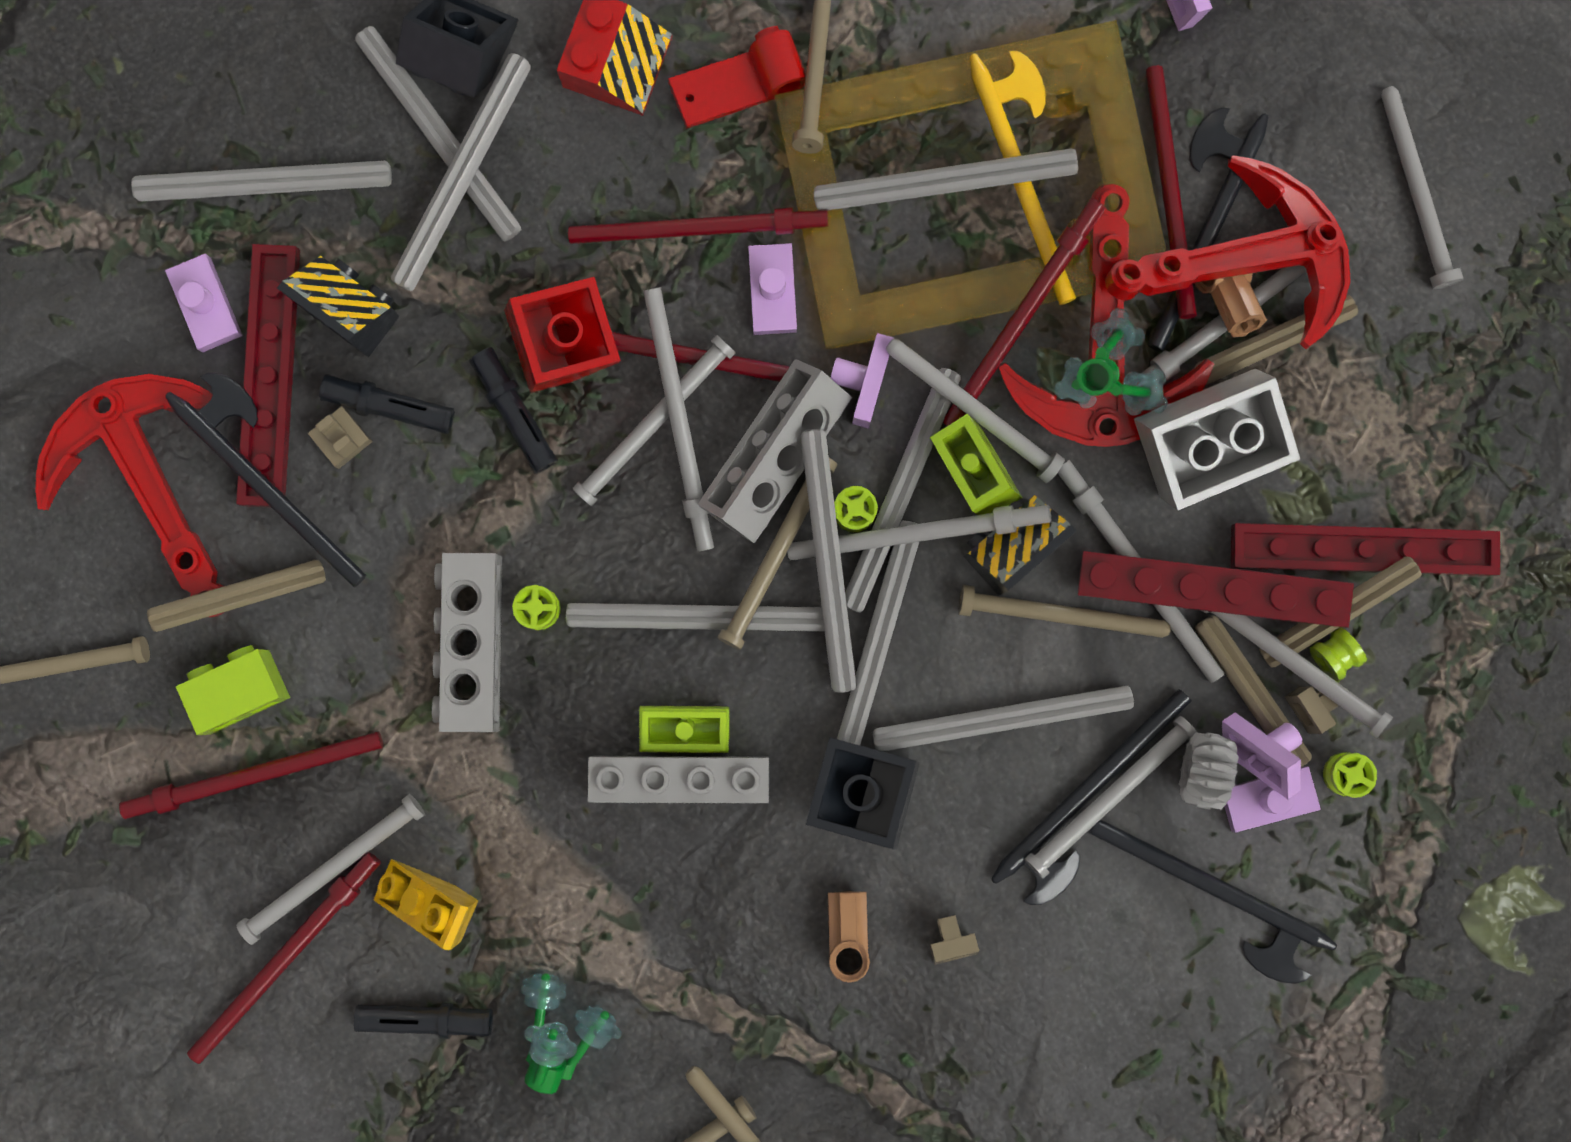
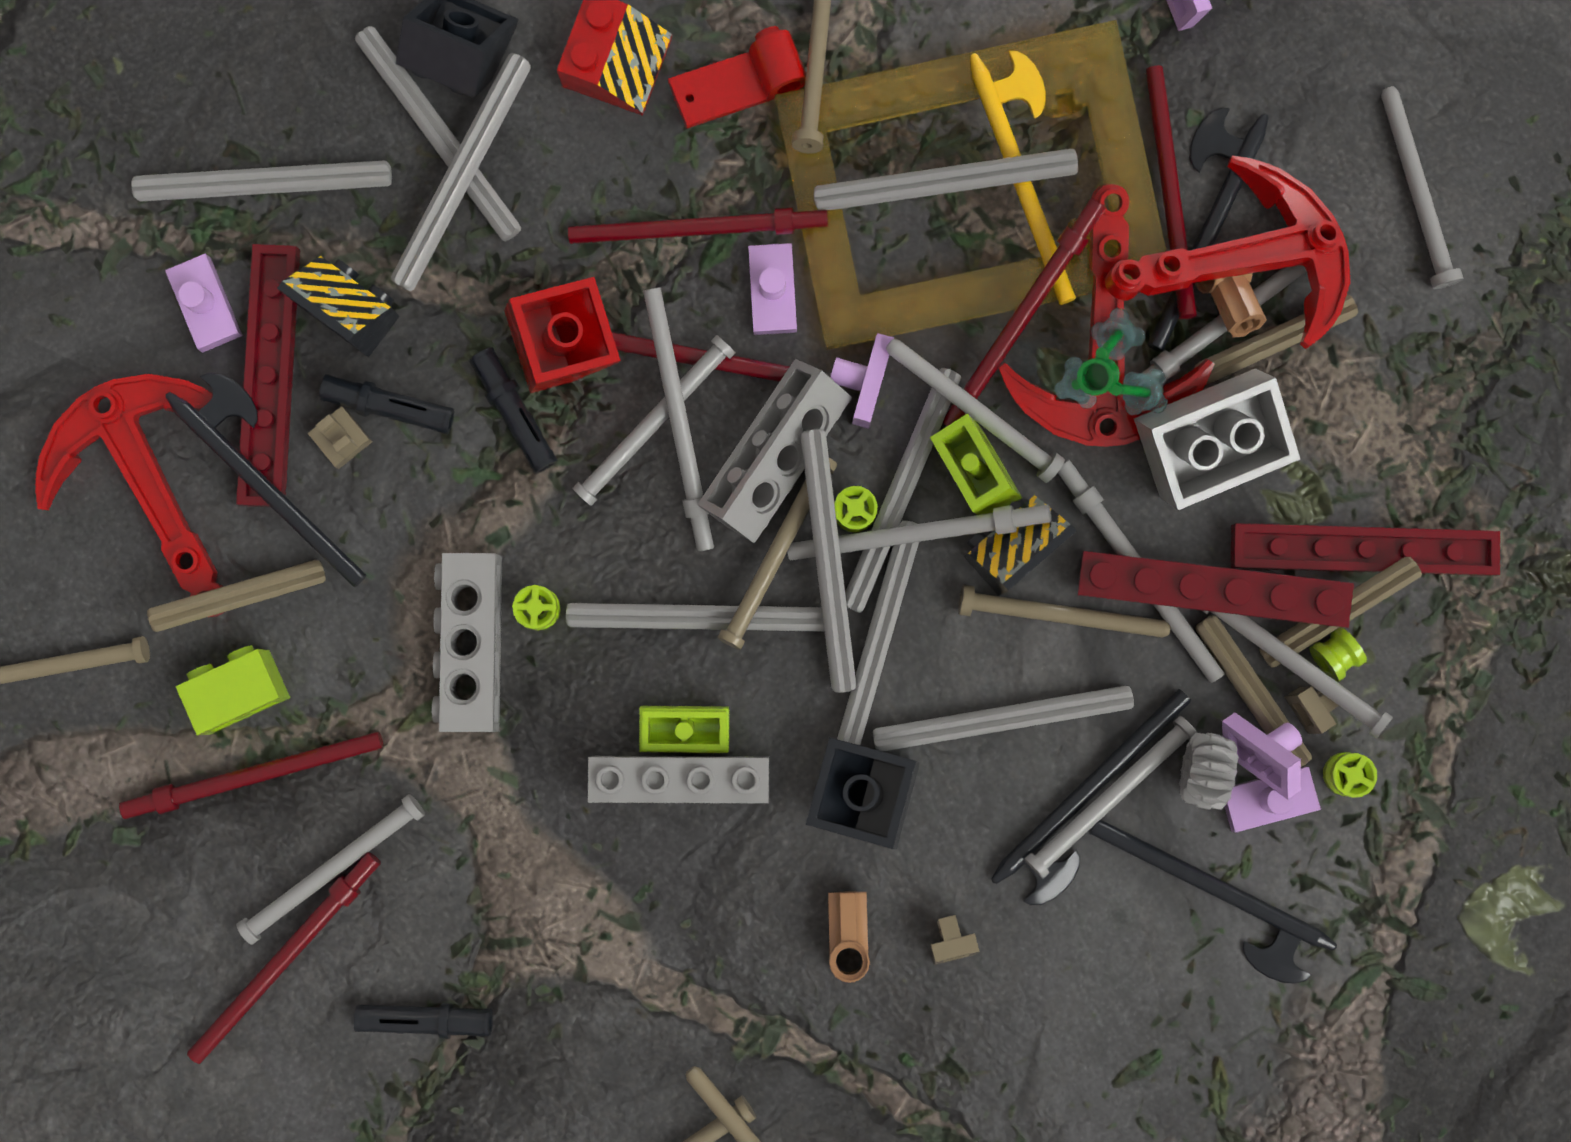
(426, 903): yellow slope -> none
(550, 1041): clear light blue plant -> none

